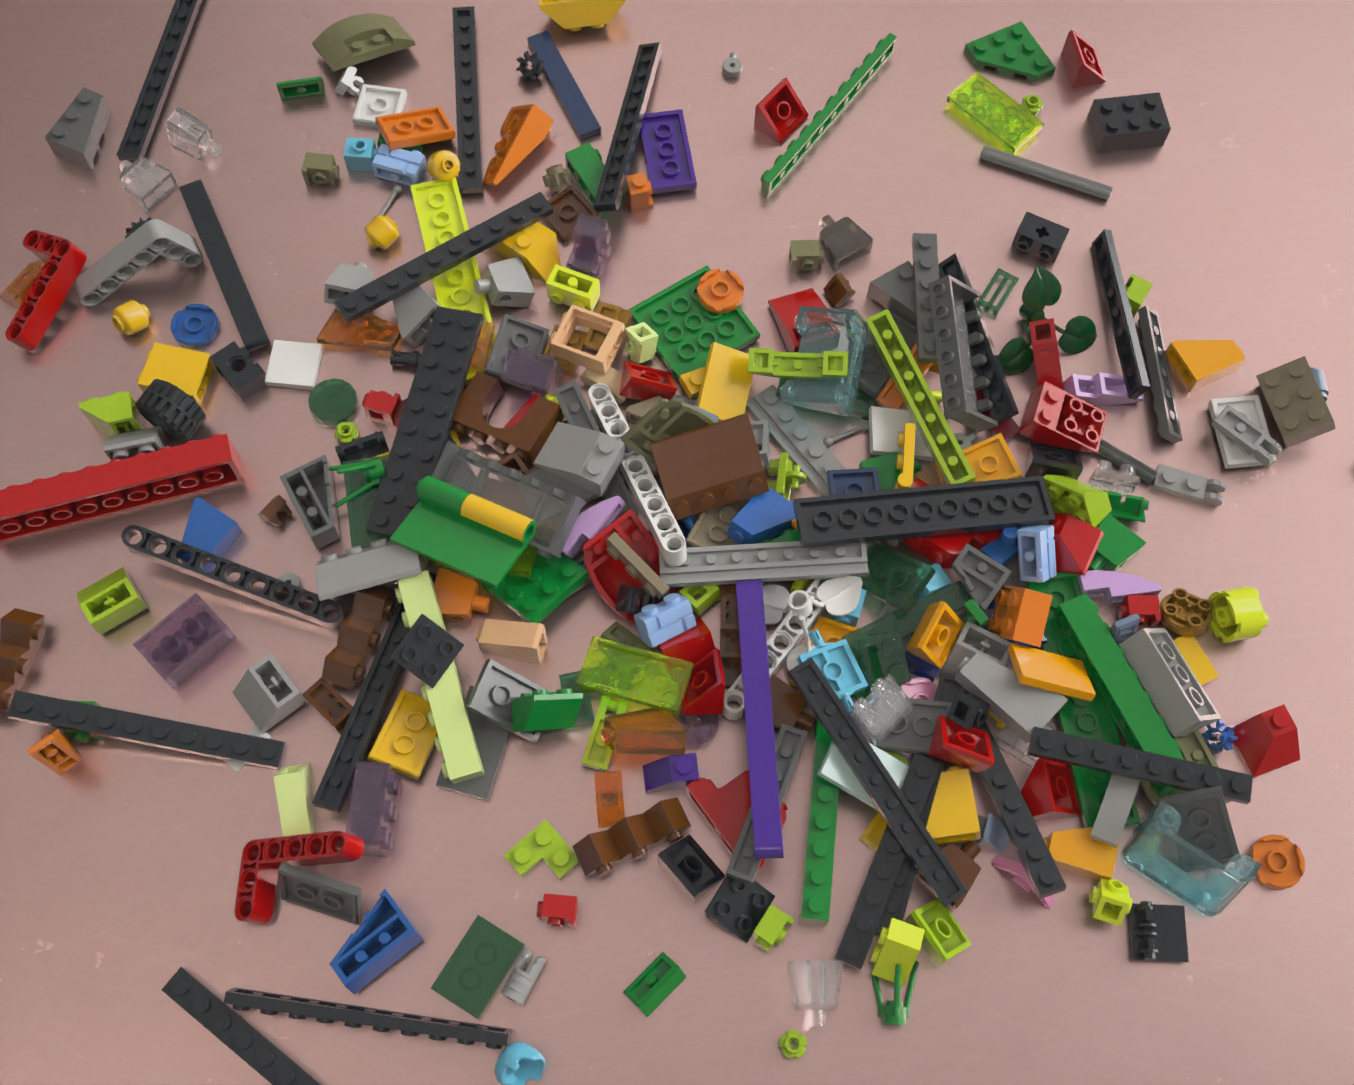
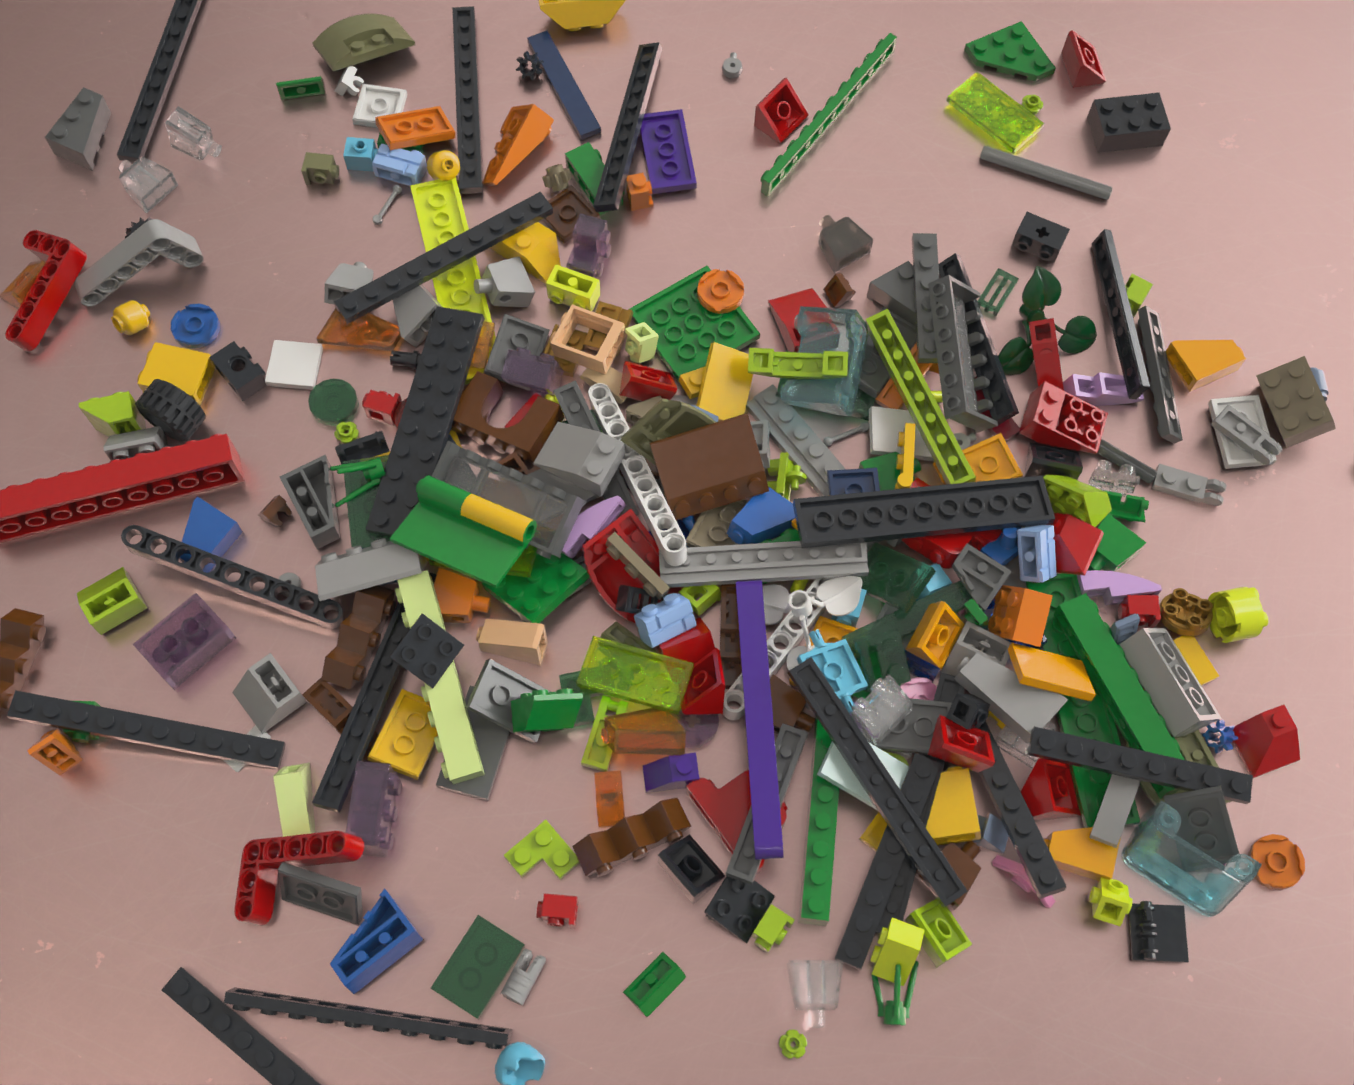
(224, 266): black beam -> none
(382, 232): yellow head -> none
(805, 255): olive brick -> none

